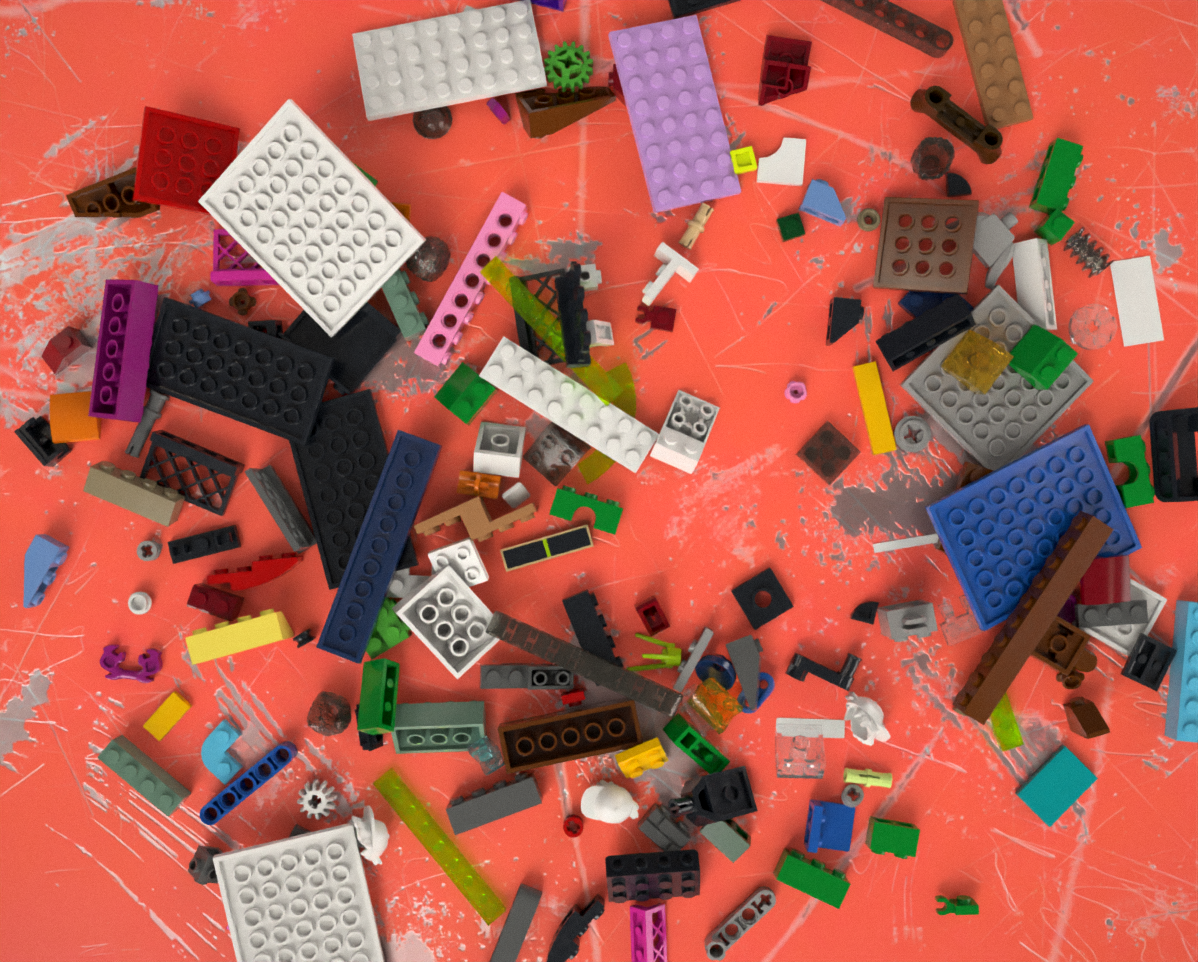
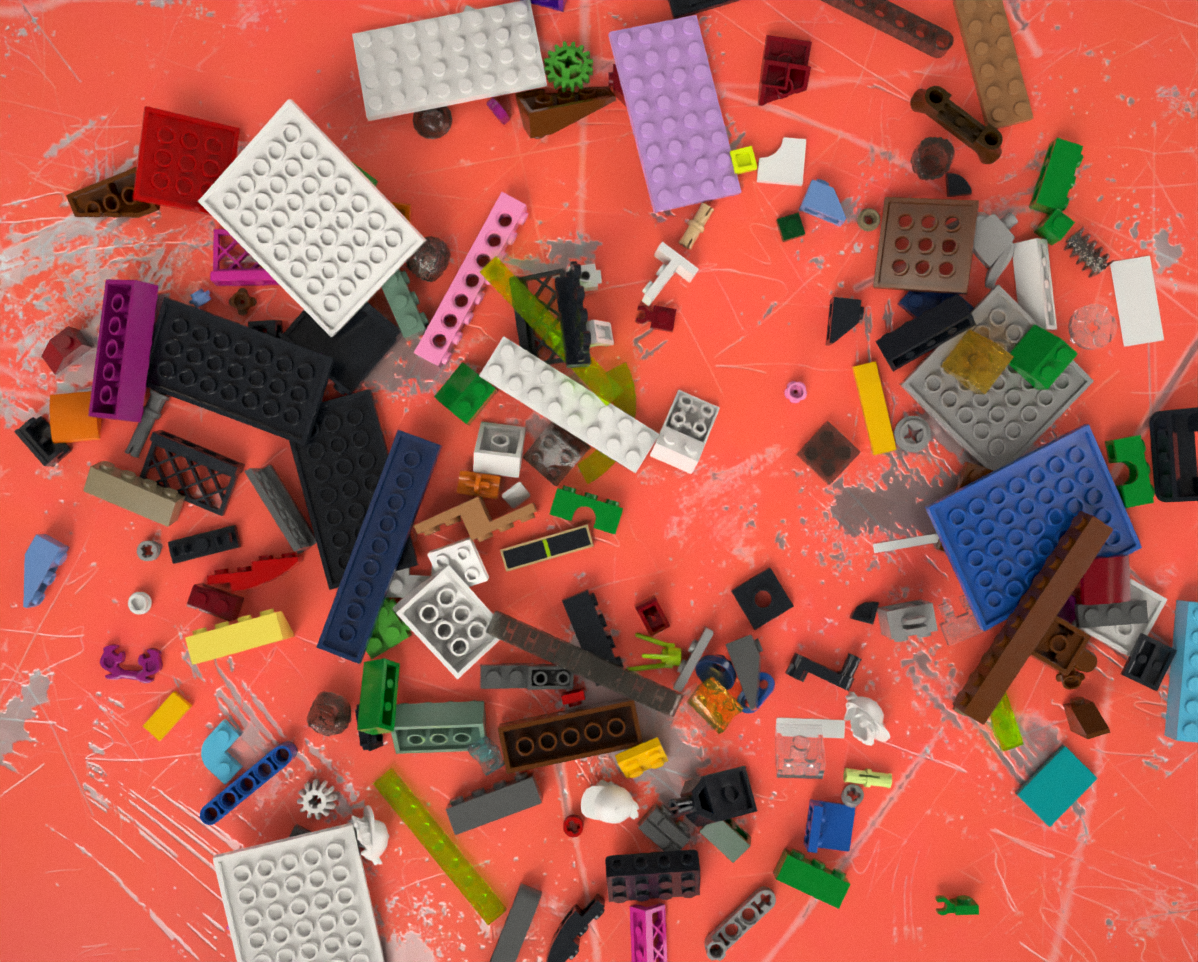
(144, 775): sand green brick -> none
(202, 865): dark grey brick -> none
(304, 638): black bush -> none
(695, 745): green slope -> none
(892, 837): green brick -> none

